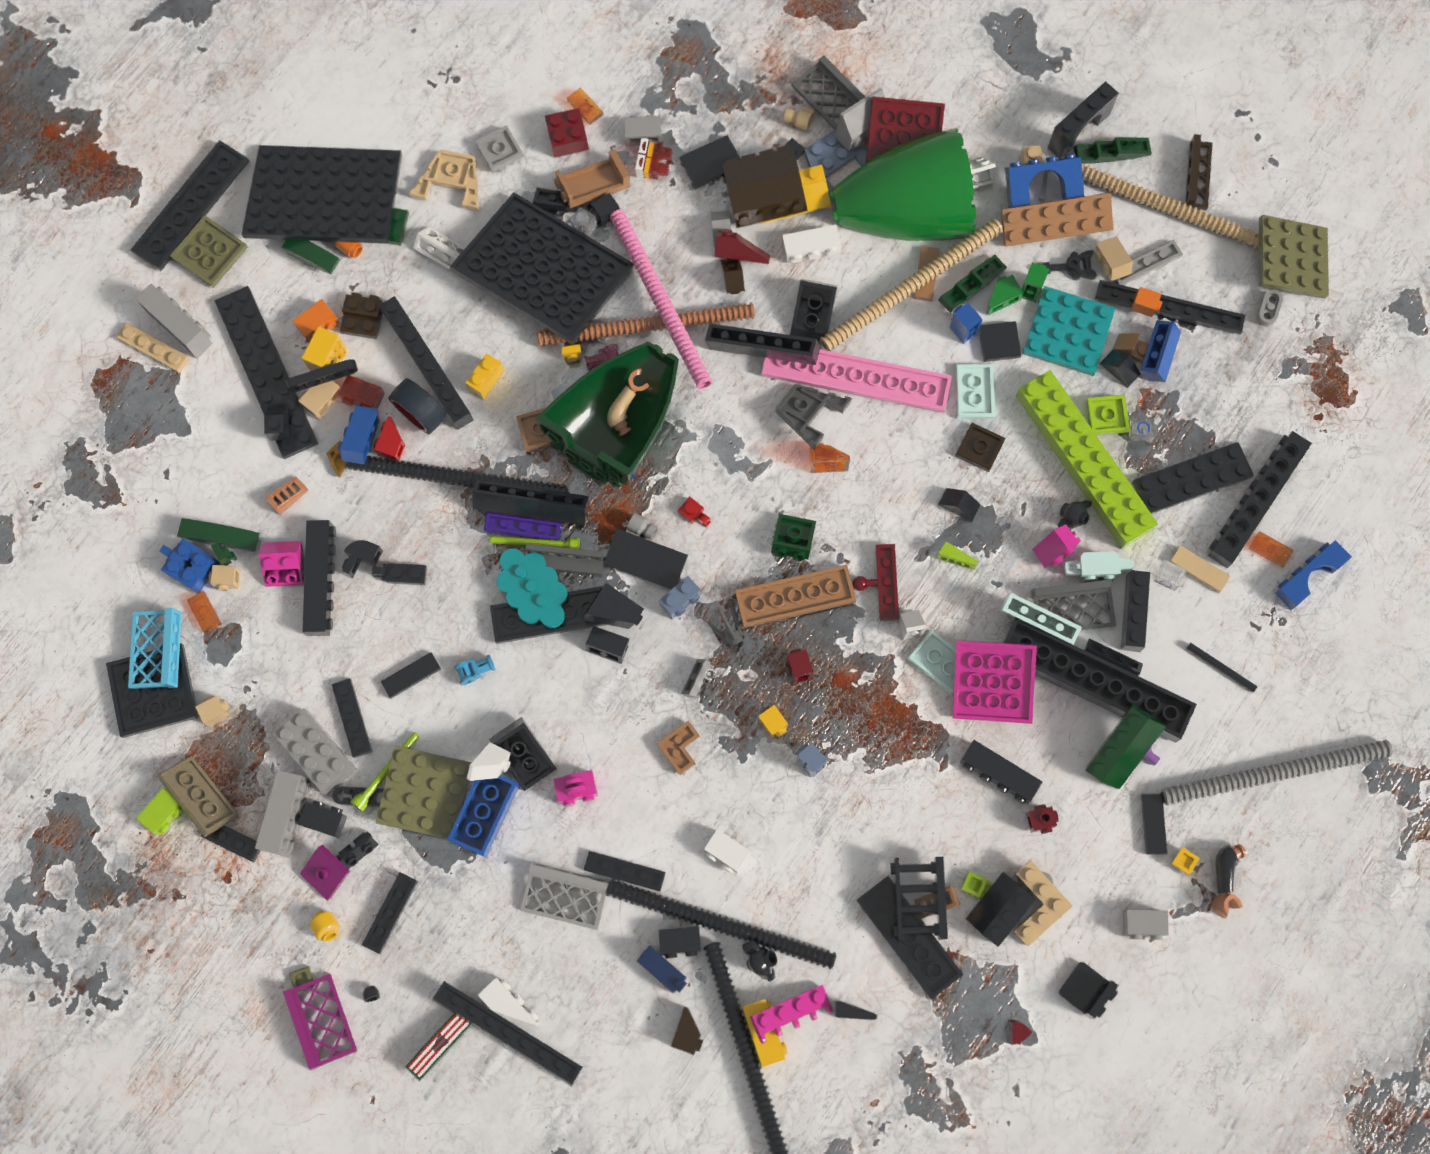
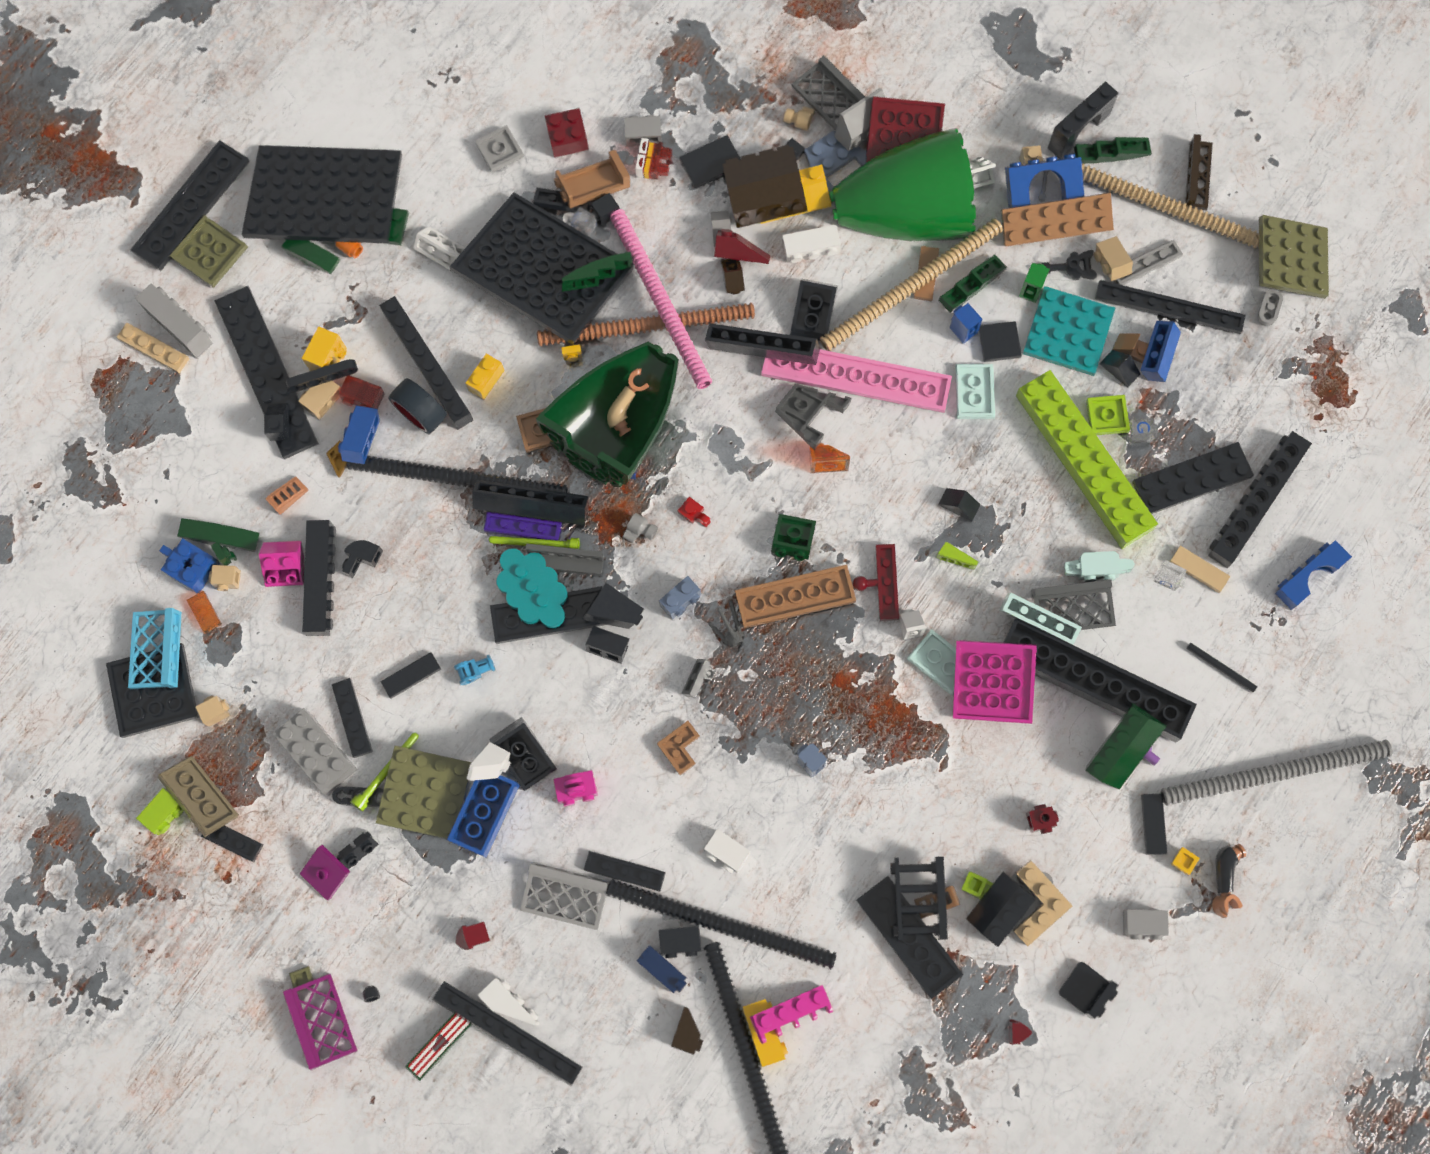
(283, 814): light grey brick -> none
(315, 316): orange brick -> none
(322, 819): black brick -> none
(324, 926): yellow head -> none
(361, 316): dark brown plate -> none
(390, 442): red slope -> none
(390, 913): black plate -> none
(401, 573): black hinge -> none
(451, 171): tan wing -> none
(472, 936): none -> dark red tile
(588, 108): clear orange plate -> none
(590, 274): none -> dark green slope
(602, 356): clear pink connector -> none
(645, 559): black tile -> none
(760, 960): black piece -> none
(773, 722): yellow brick -> none
(799, 666): dark red brick -> none
(848, 1011): black slope -> none
(980, 447): dark brown tile -> none
(1001, 772): black brick -> none
(1005, 294): green slope -> none
(1055, 546): dark pink brick -> none
(1074, 514): black piece -> none
(1113, 657): black plate -> none
(1135, 611): black brick -> none
(1146, 302): orange brick -> none
(1271, 549): clear orange plate -> none

